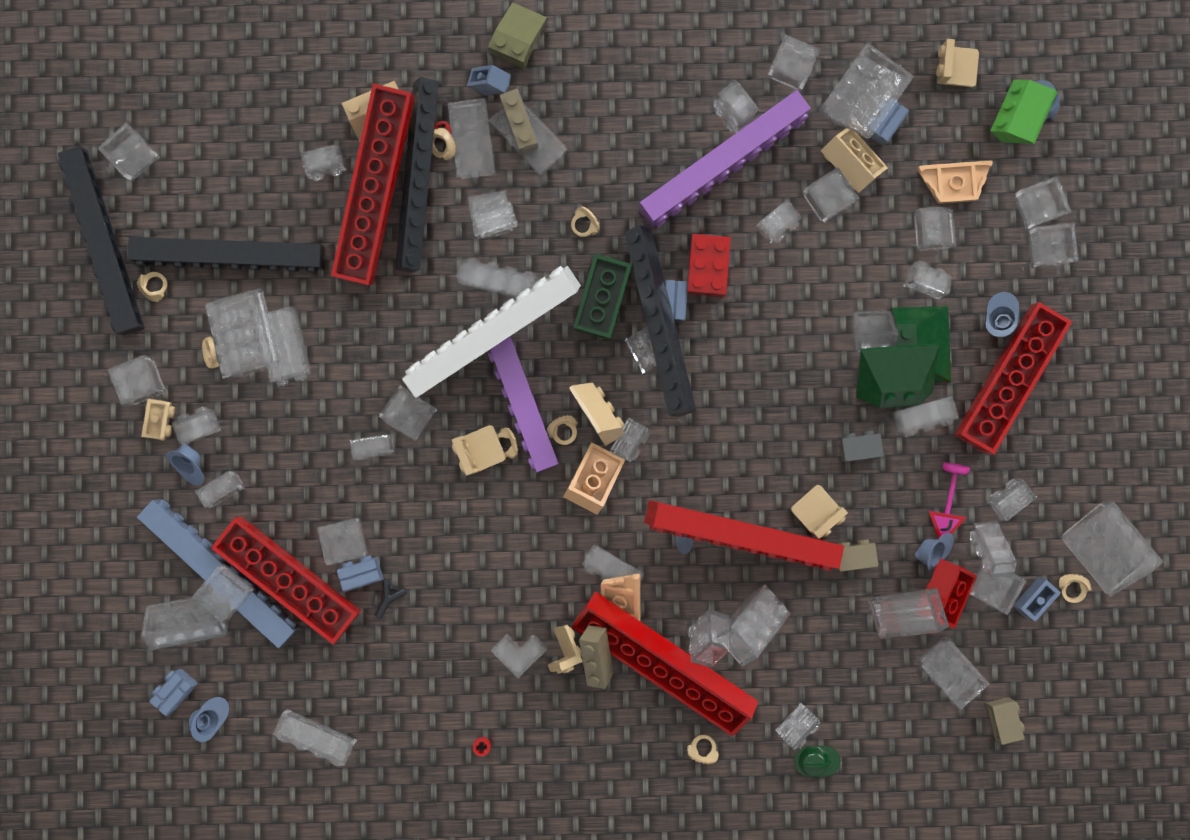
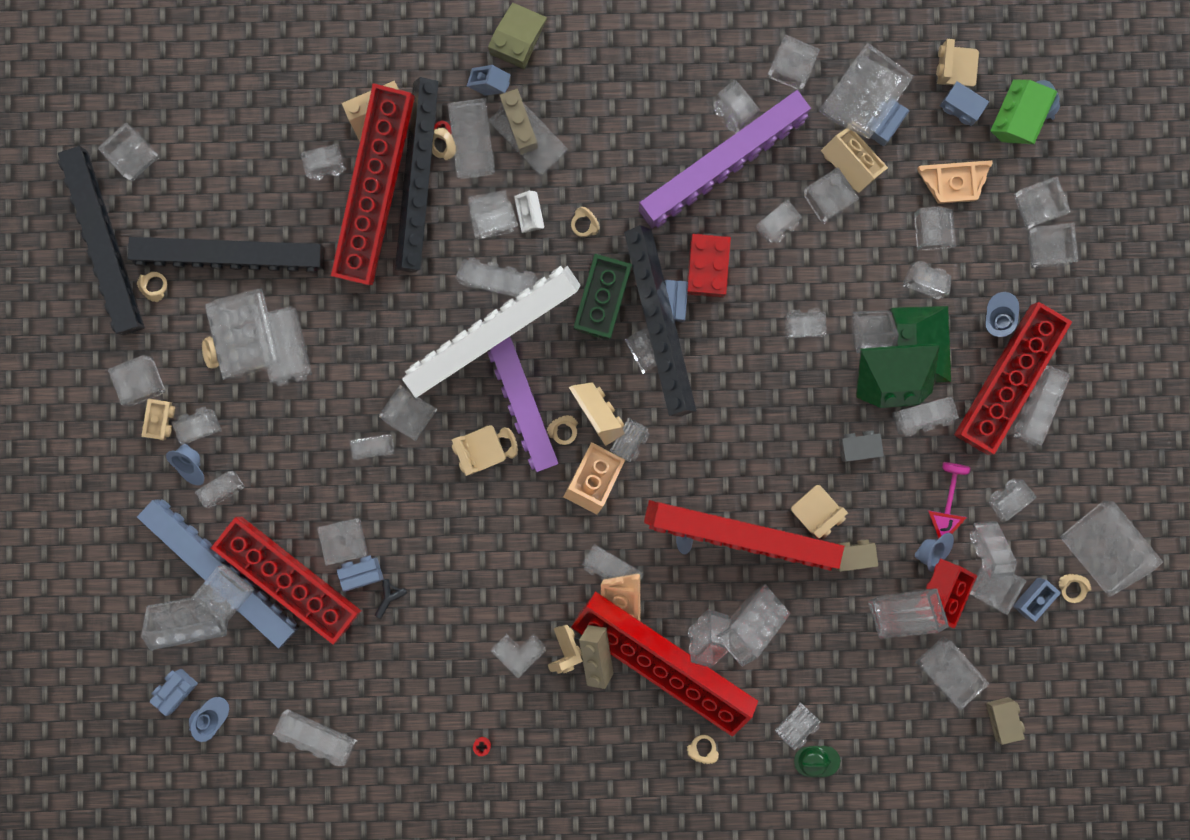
(529, 211): none -> white slope
(805, 324): none -> clear brick
(964, 104): none -> sand blue brick
(1041, 406): none -> clear brick

